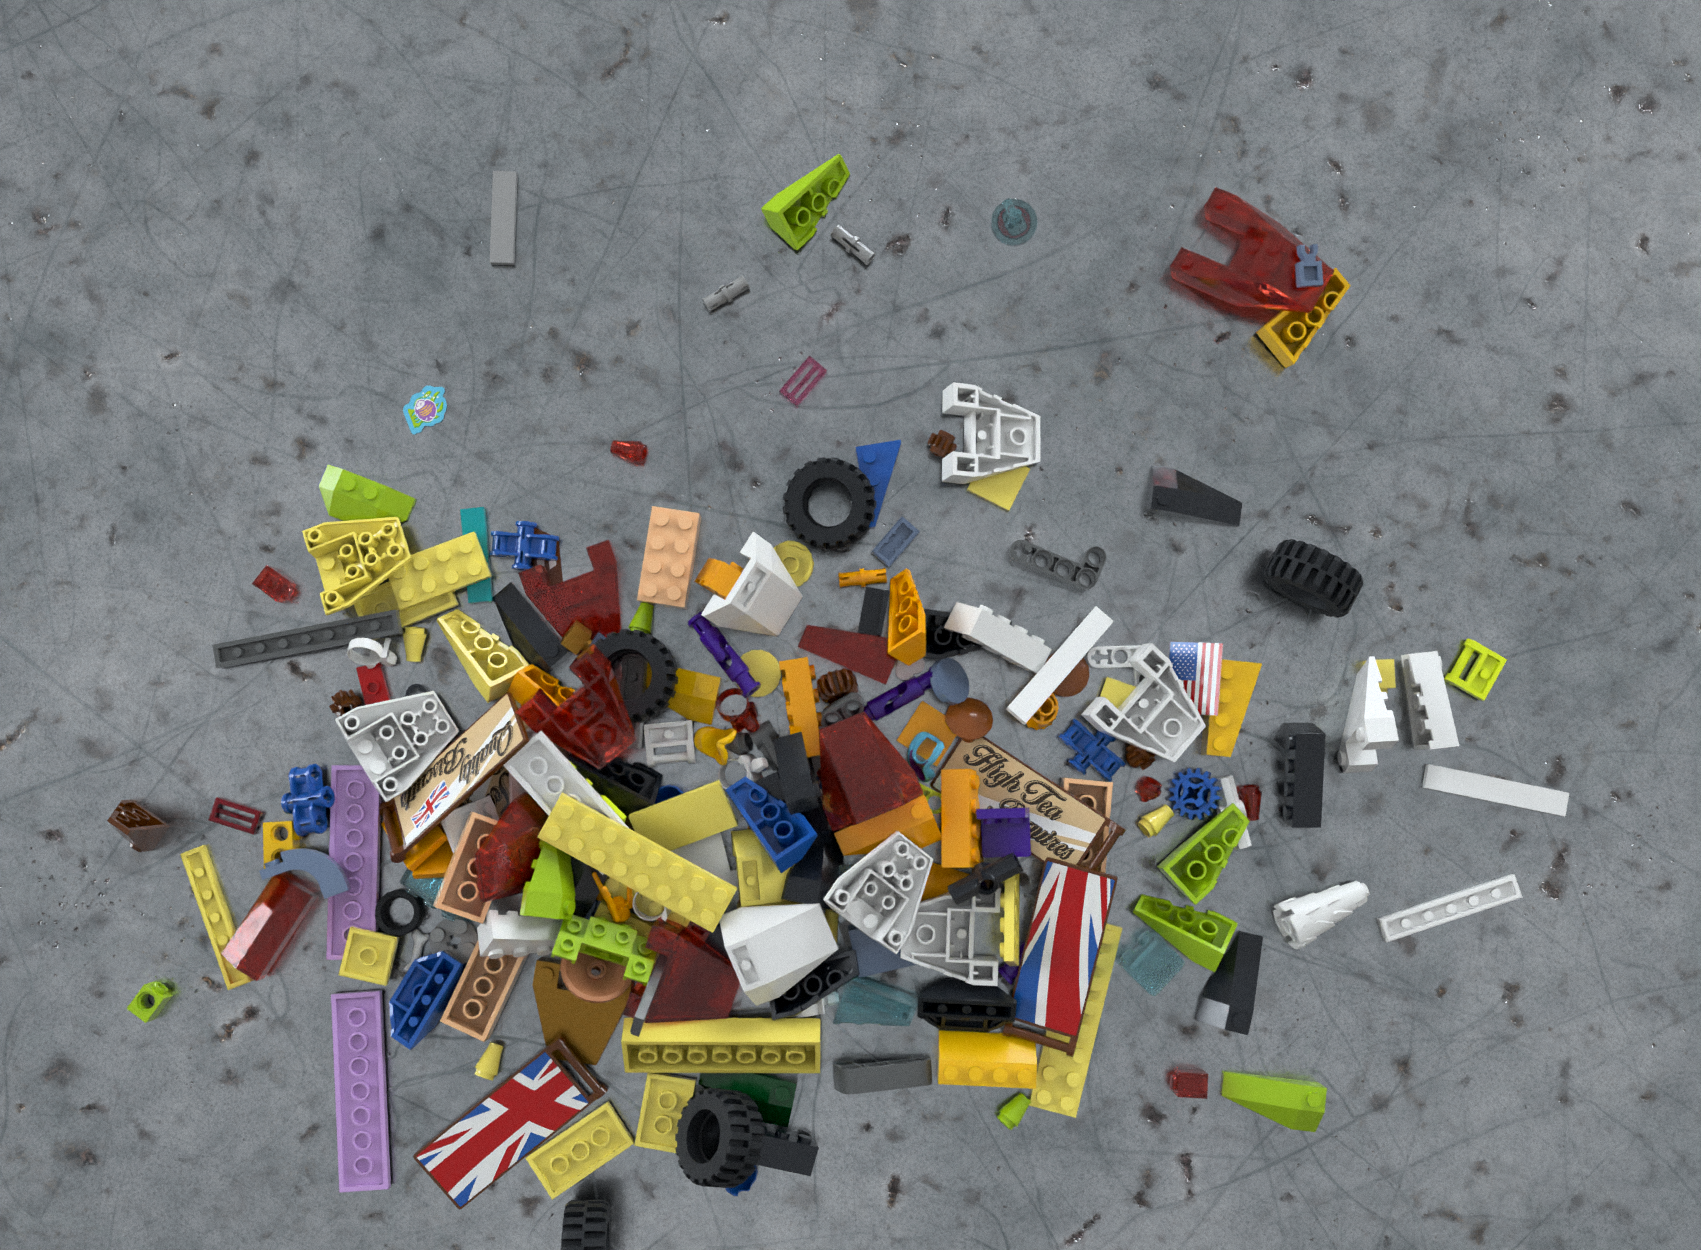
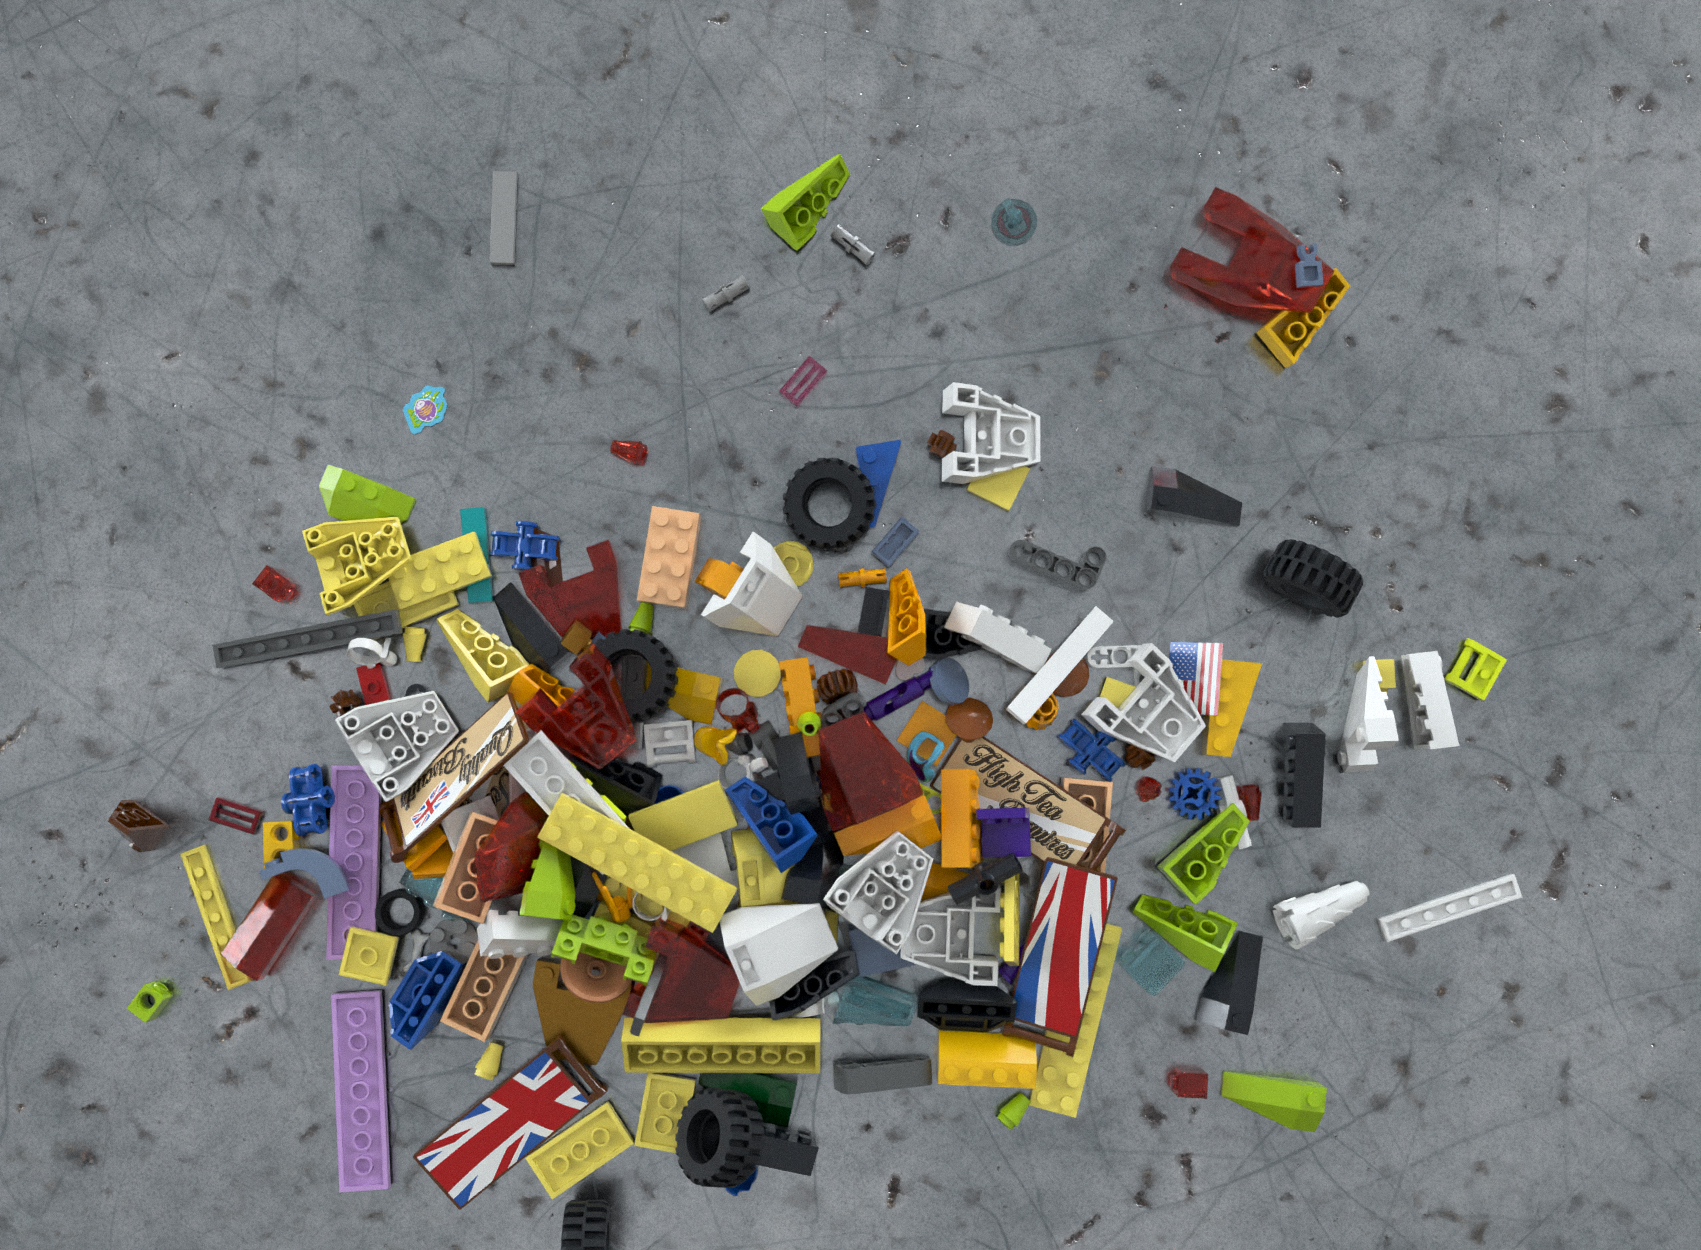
(722, 651): dark purple piece -> none
(809, 718): none -> lime cone
(1154, 821): light yellow cone -> none
(1495, 790): white tile -> none

